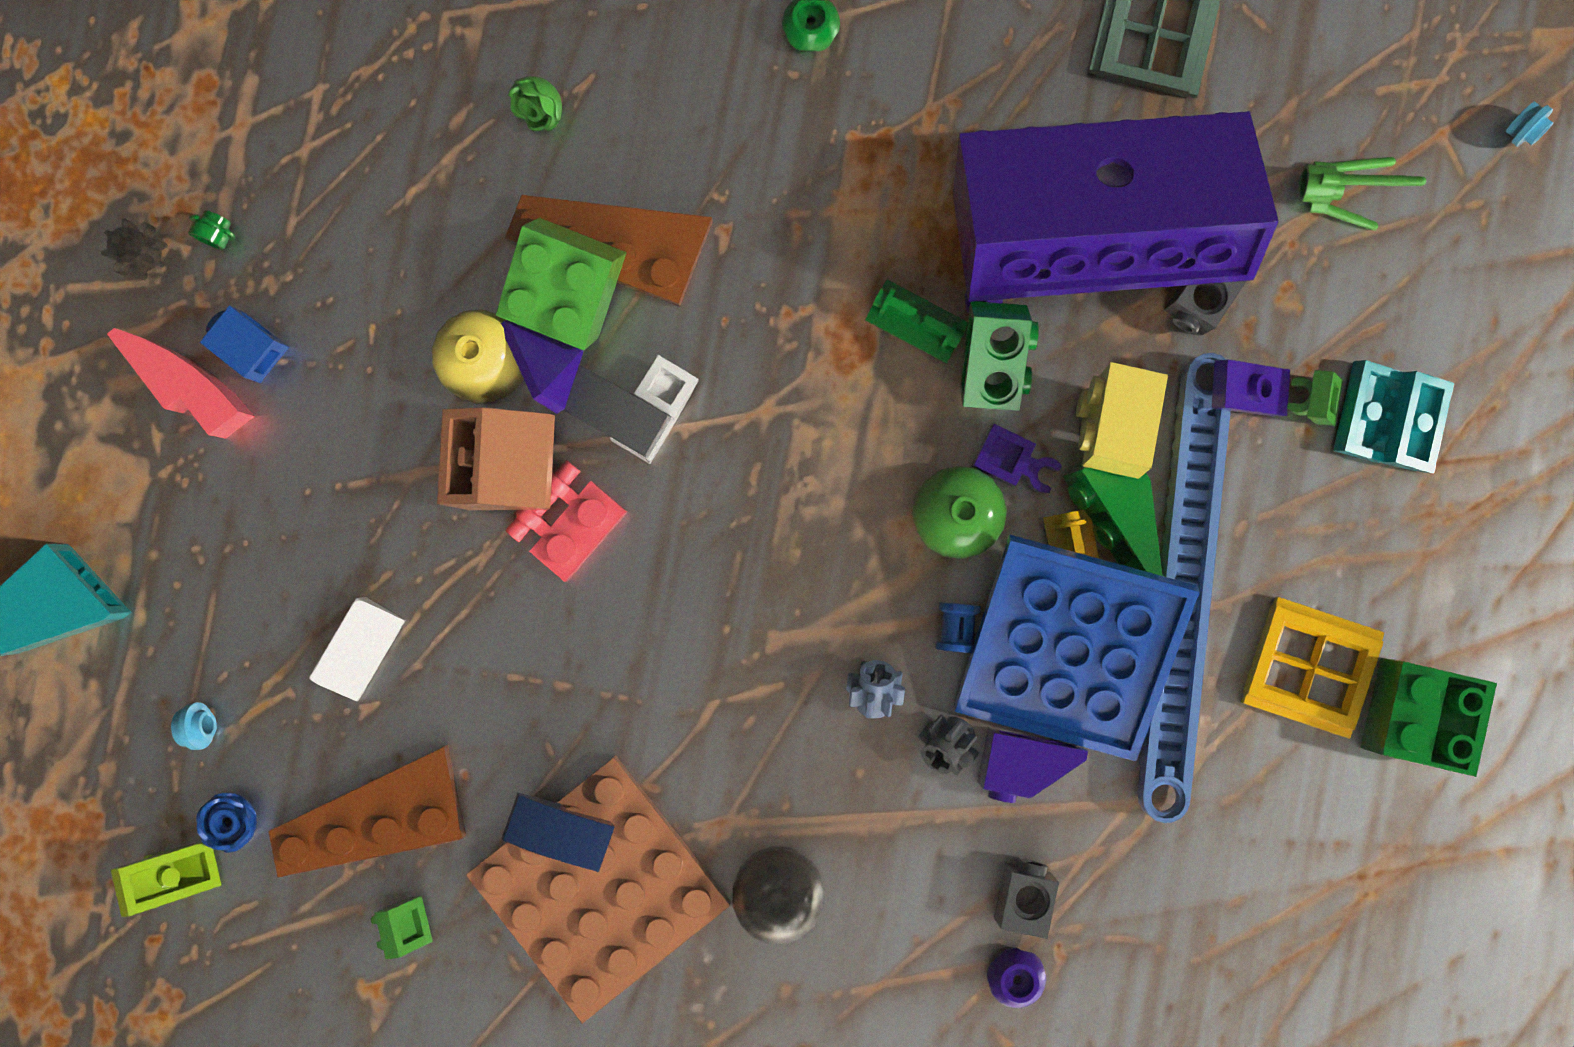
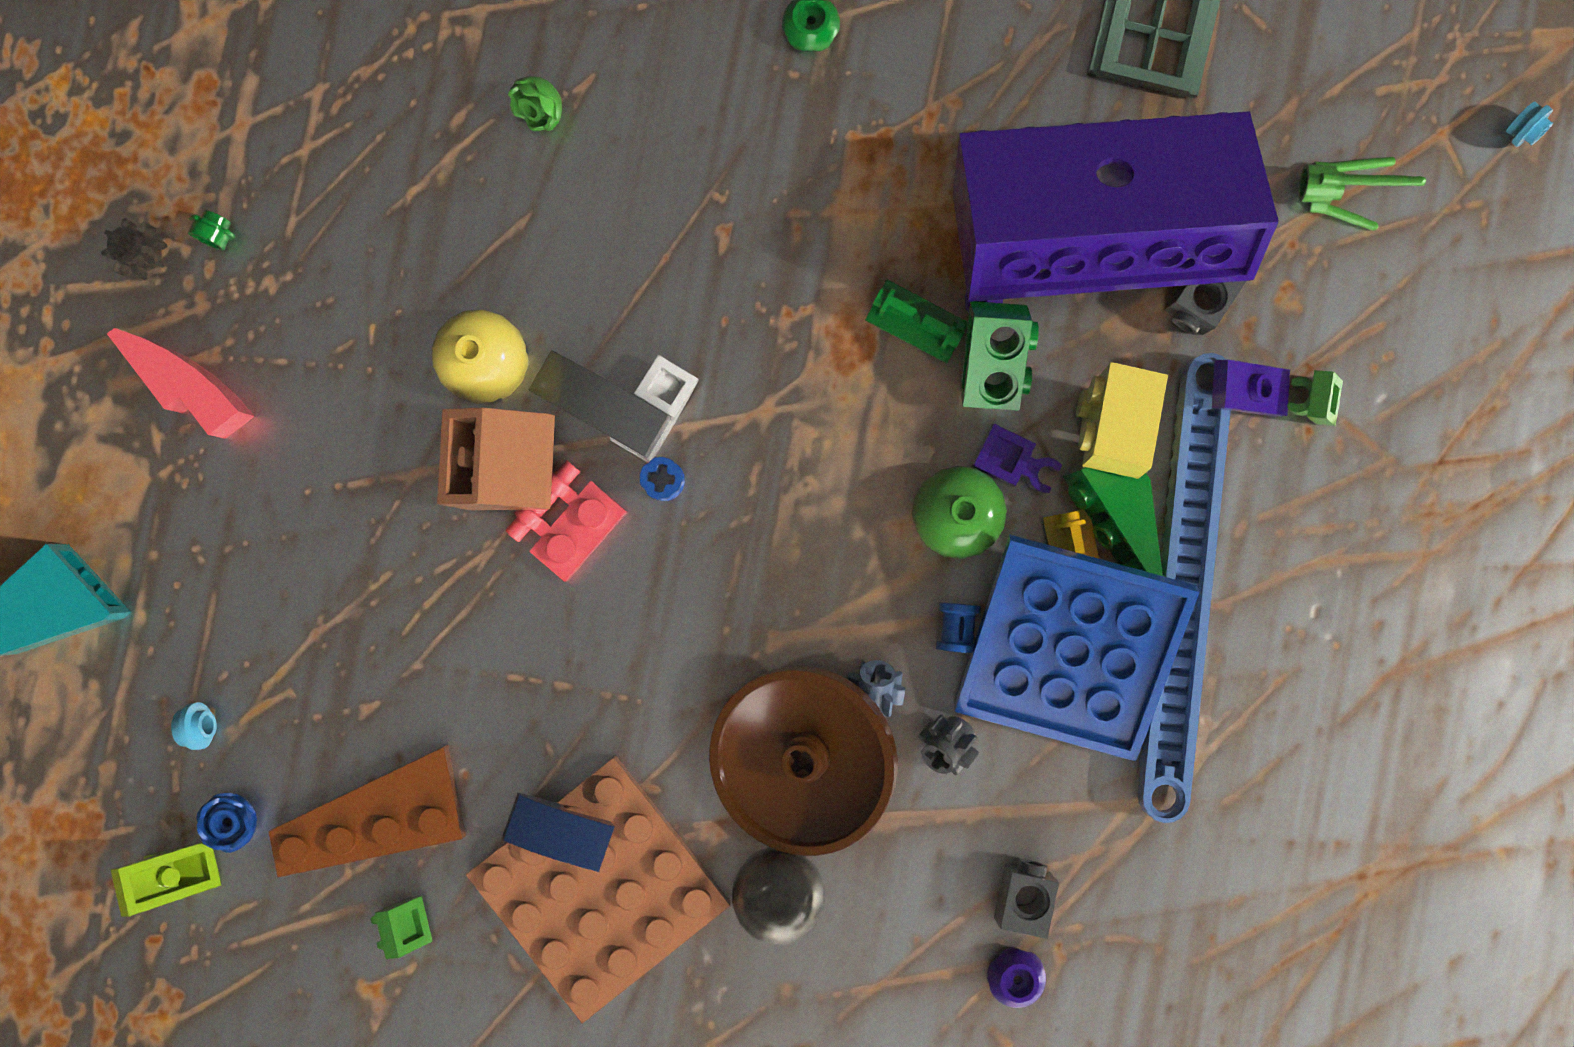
(243, 343): blue brick -> none
(357, 648): white slope -> none
(544, 364): dark purple slope -> none
(560, 283): bright green brick -> none
(654, 467): none -> blue bush
(658, 244): dark orange wing -> none
(803, 760): none -> reddish brown dish
(1024, 764): dark purple slope -> none
(1324, 627): yellow piece -> none
(1393, 416): teal slope -> none
(1428, 716): green slope -> none

